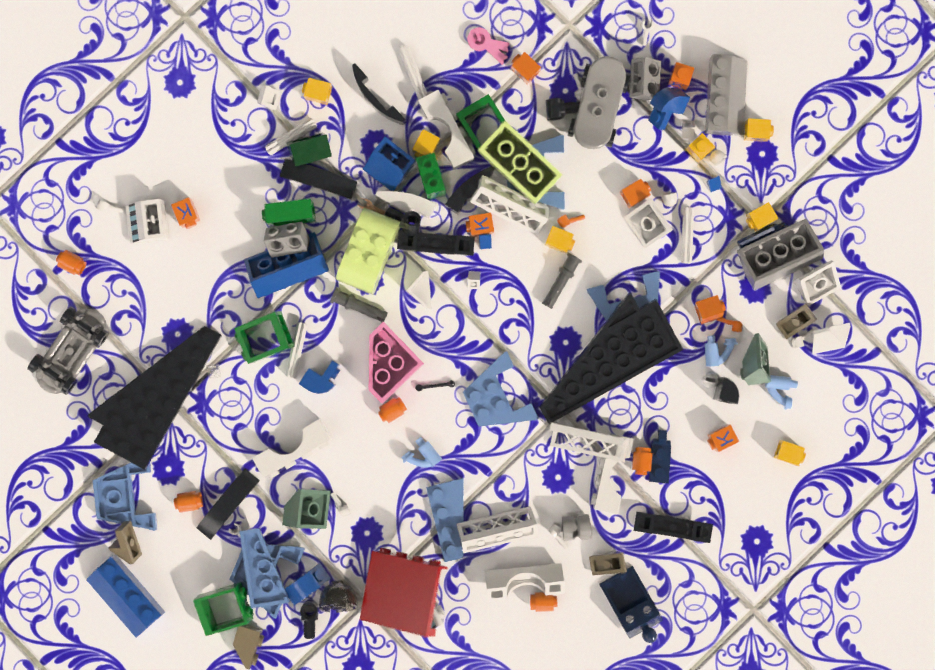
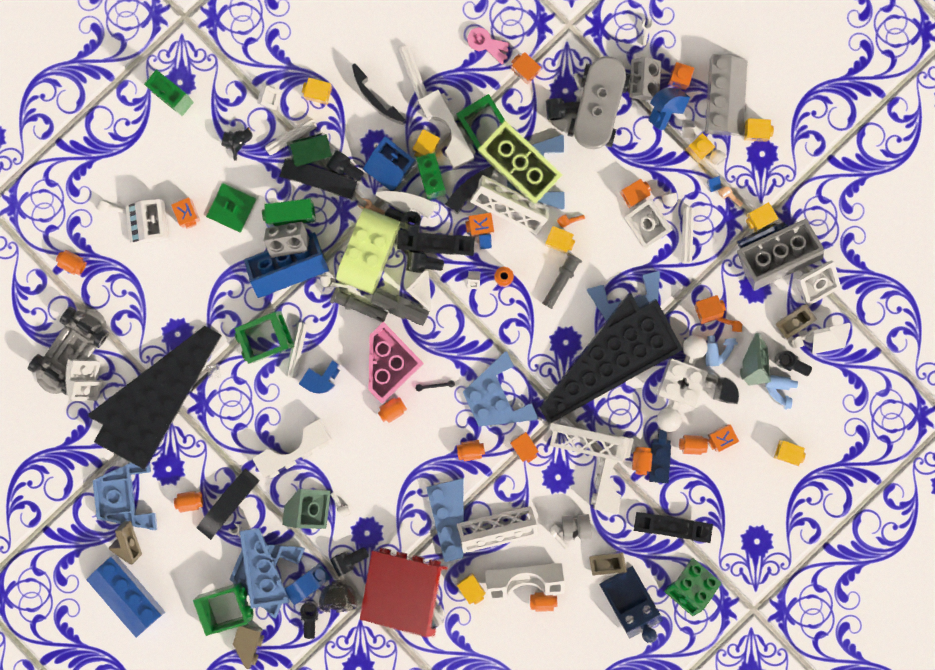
(82, 380): none -> white slope
(169, 93): none -> green window
(231, 207): none -> green piece
(236, 140): none -> black animal
(325, 282): none -> white hand
(341, 164): none -> black axle
(345, 562): none -> black axle
(400, 307): none -> dark grey piece
(419, 262): none -> black axle
(428, 452): light blue plant -> none
(470, 450): none -> orange brick
(471, 589): none -> yellow brick
(500, 282): none -> orange brick
(524, 447): none -> orange brick
(693, 444): none -> orange brick
(693, 588): none -> green bracket
(694, 348): none -> white brick
(725, 192): none -> light nougat hand
(794, 363): none -> black axle

